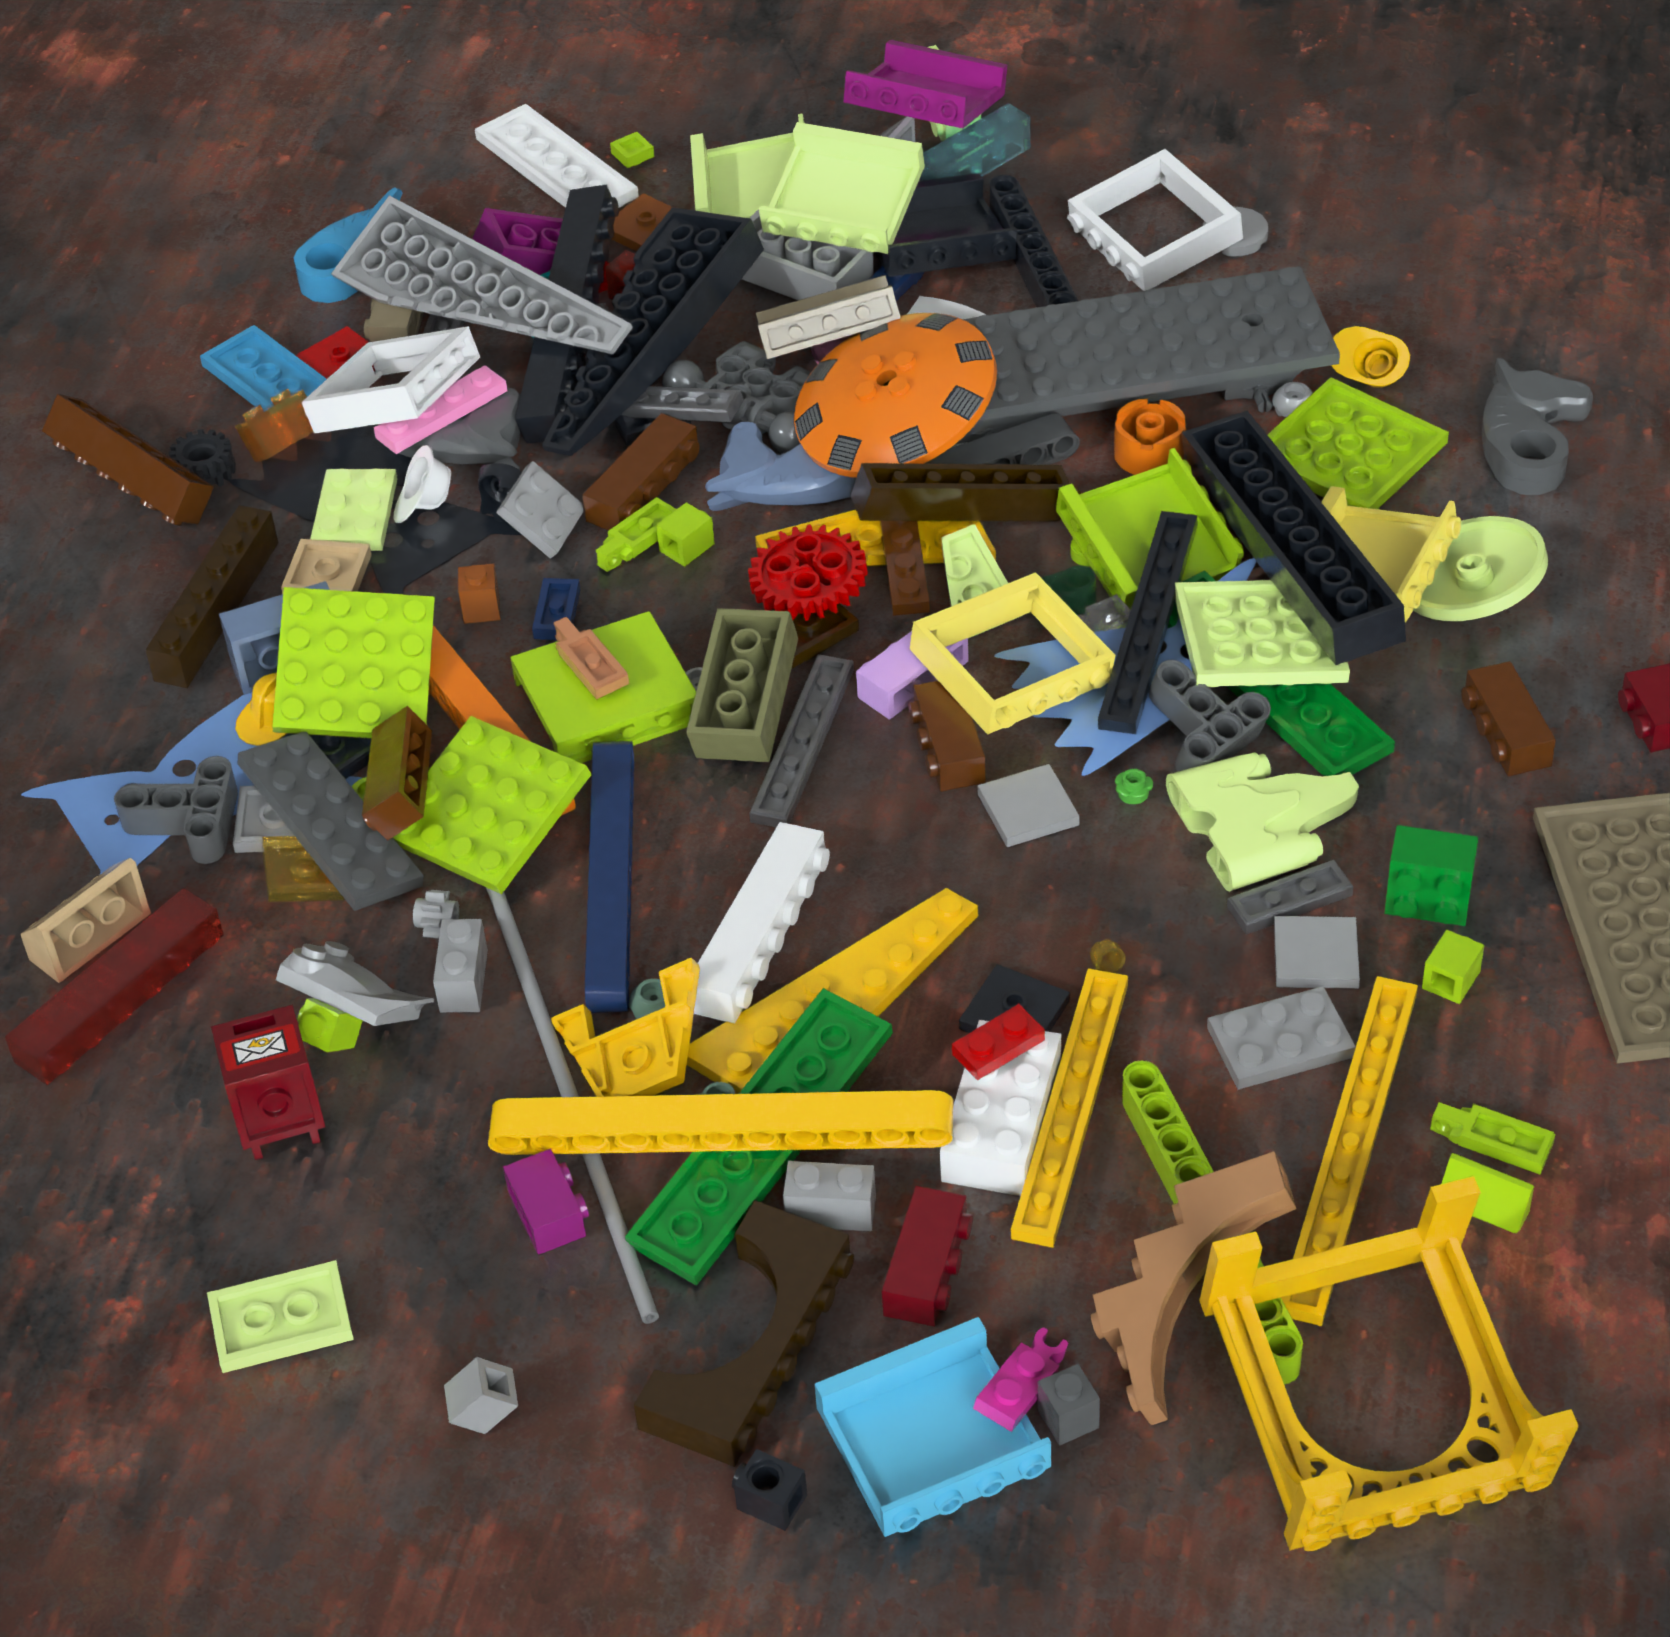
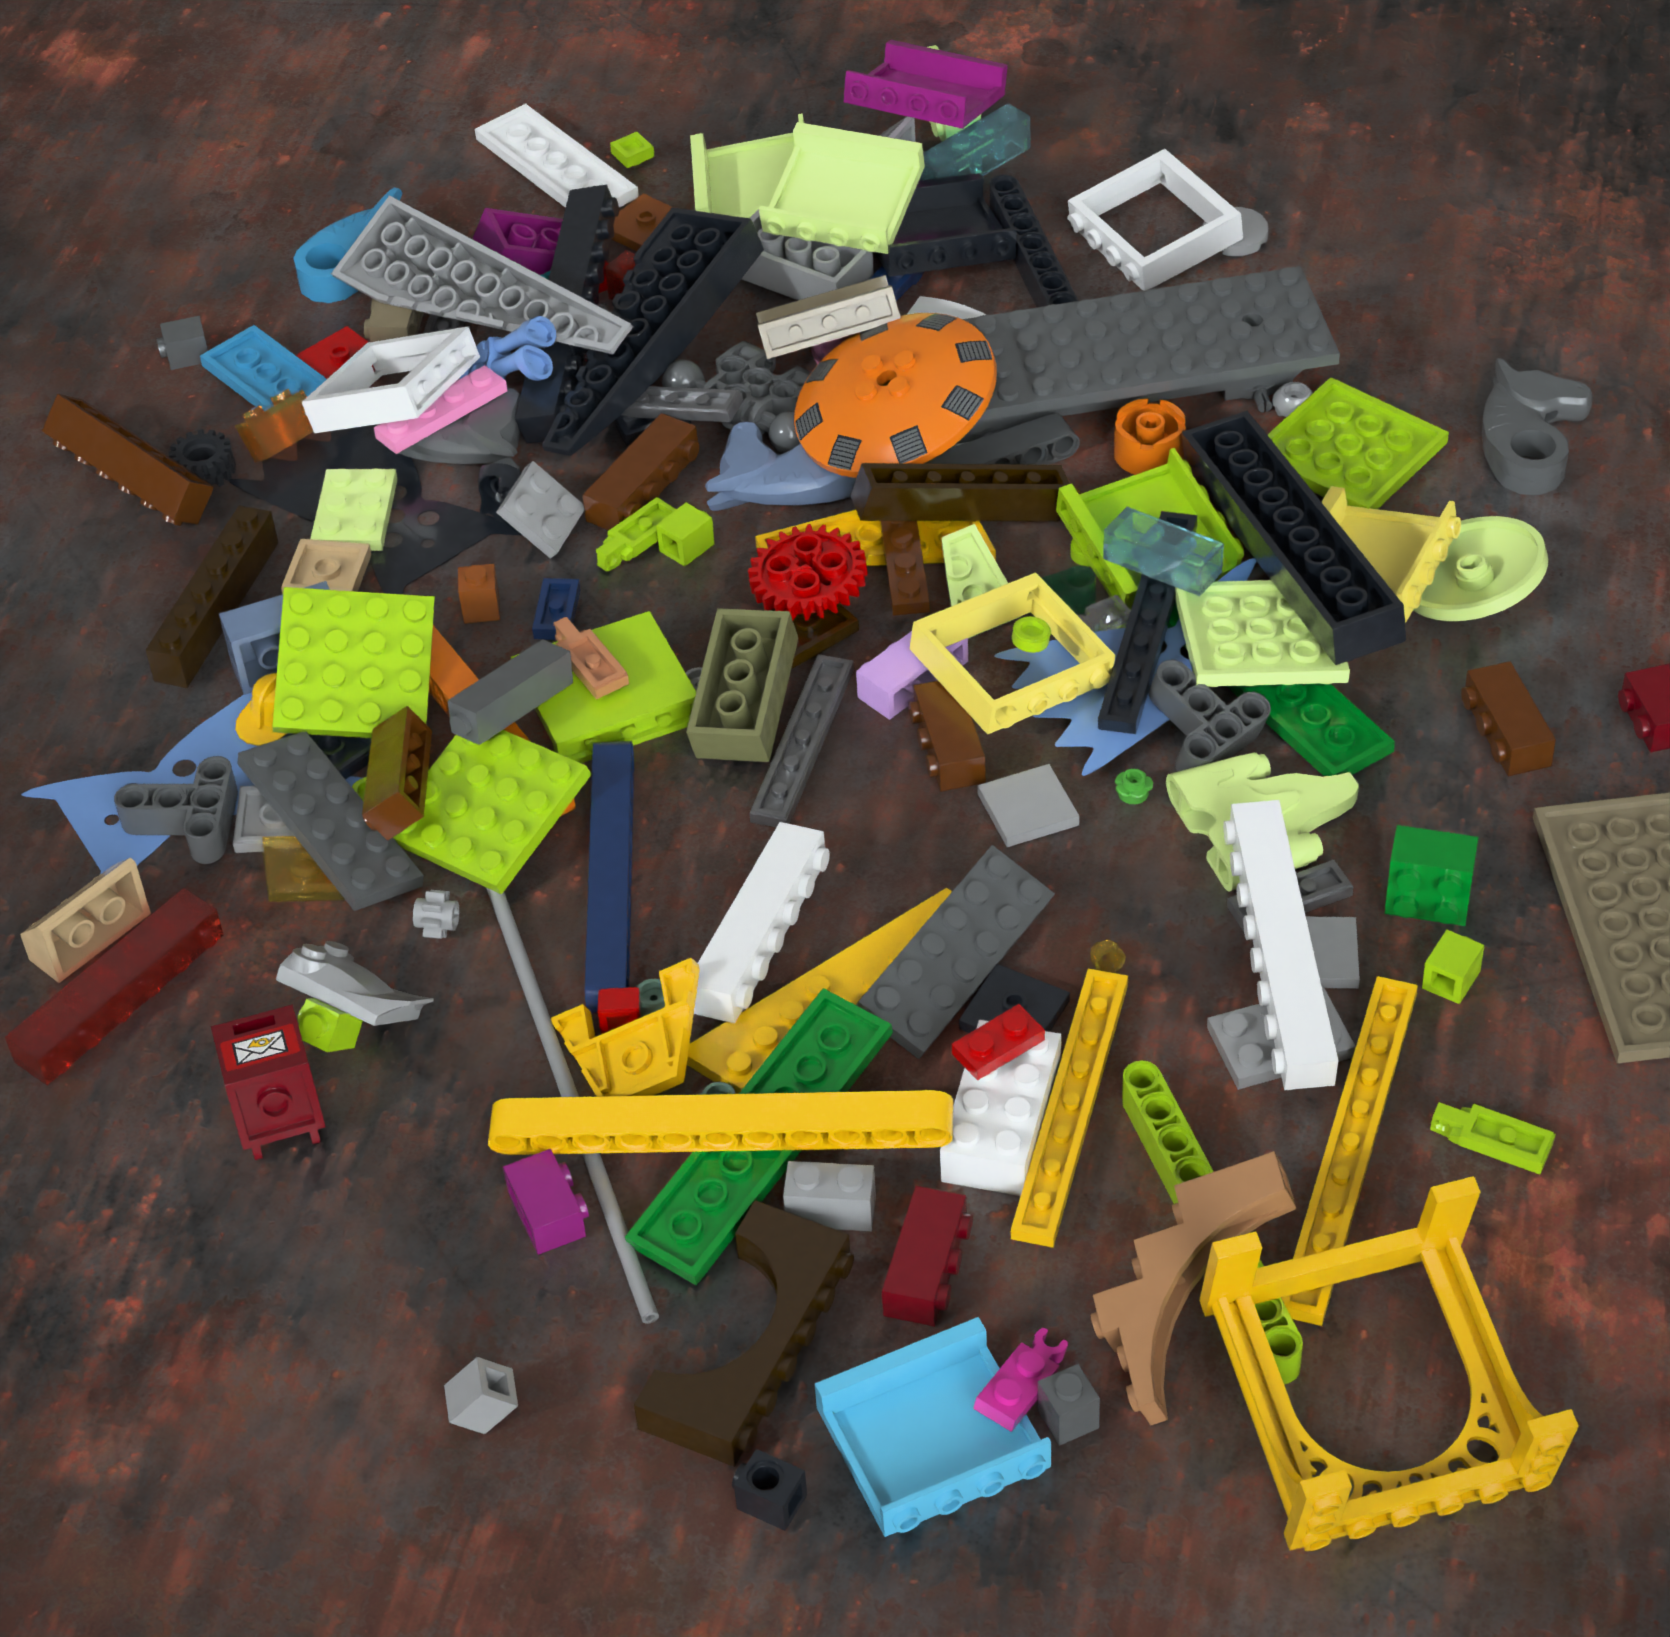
(182, 342): none -> dark grey brick
(279, 1316): yellowish green plate -> none
(424, 485): white piece -> none
(460, 965): light grey brick -> none
(510, 692): none -> dark grey brick
(529, 359): none -> medium blue piece
(618, 1007): none -> red slope
(956, 950): none -> dark grey plate
(1031, 634): none -> lime tile
(1163, 551): none -> clear light blue brick
(1282, 946): none -> white brick
(1371, 356): yellow piece -> none
(1502, 1199): lime slope -> none

